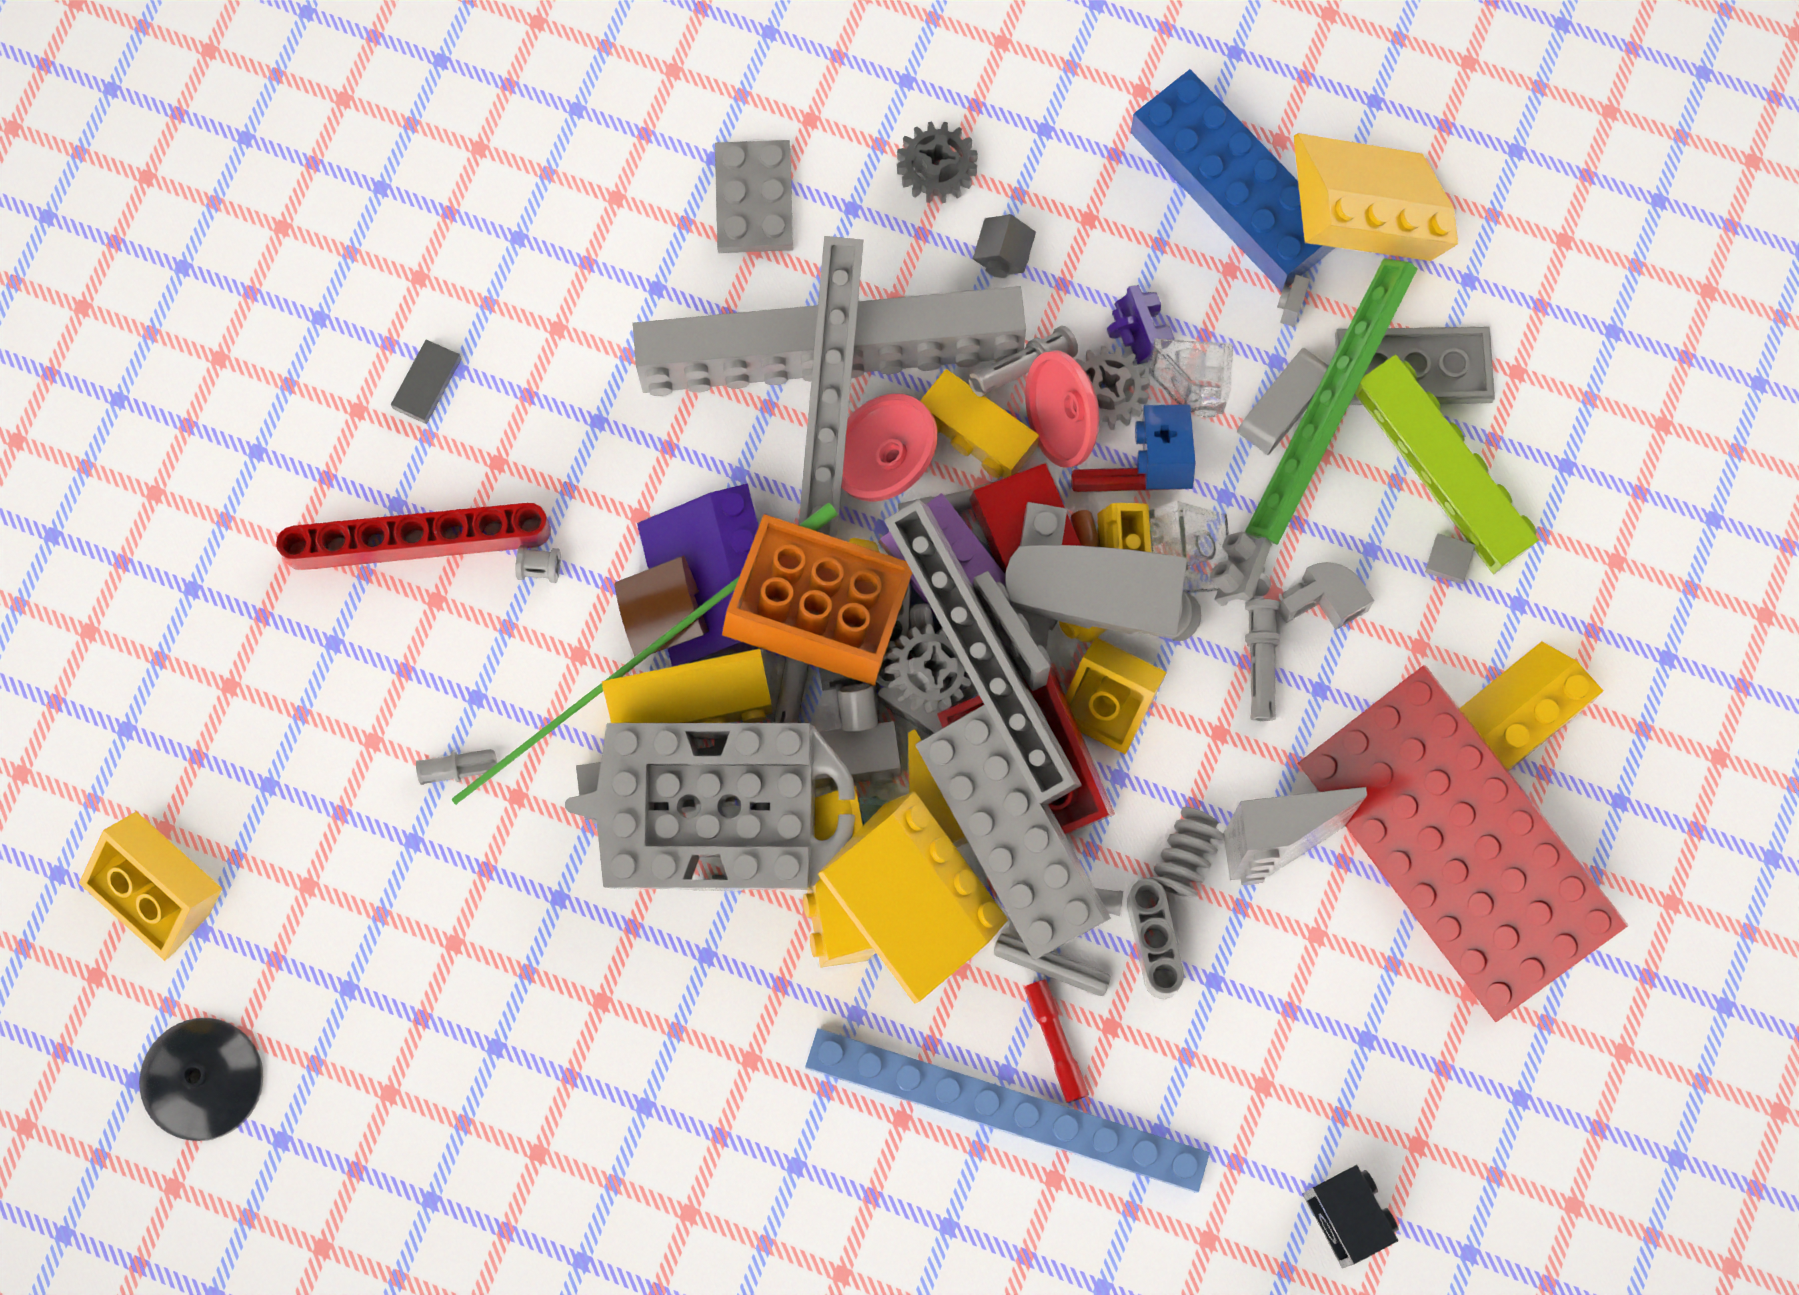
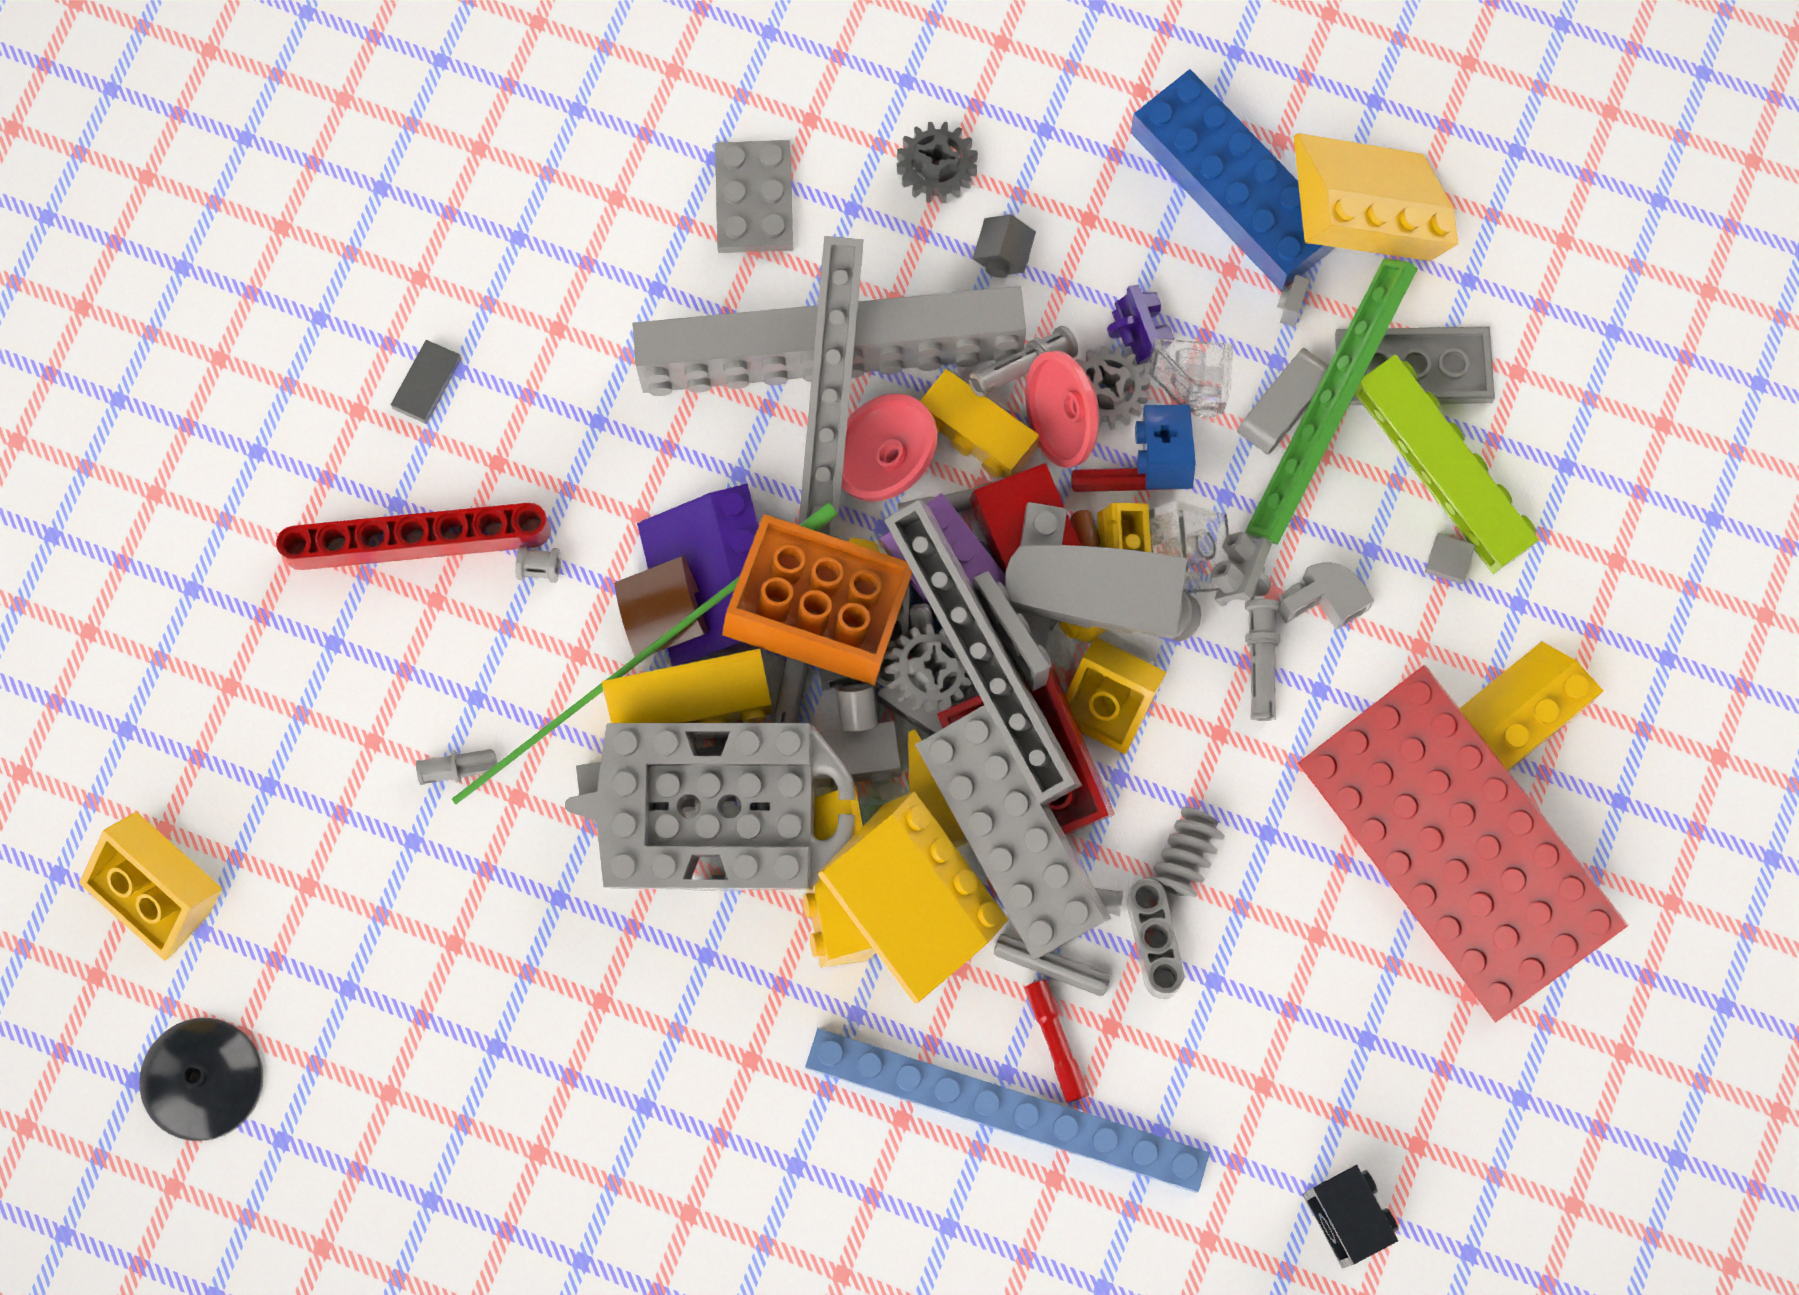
(1278, 830): light grey slope -> none

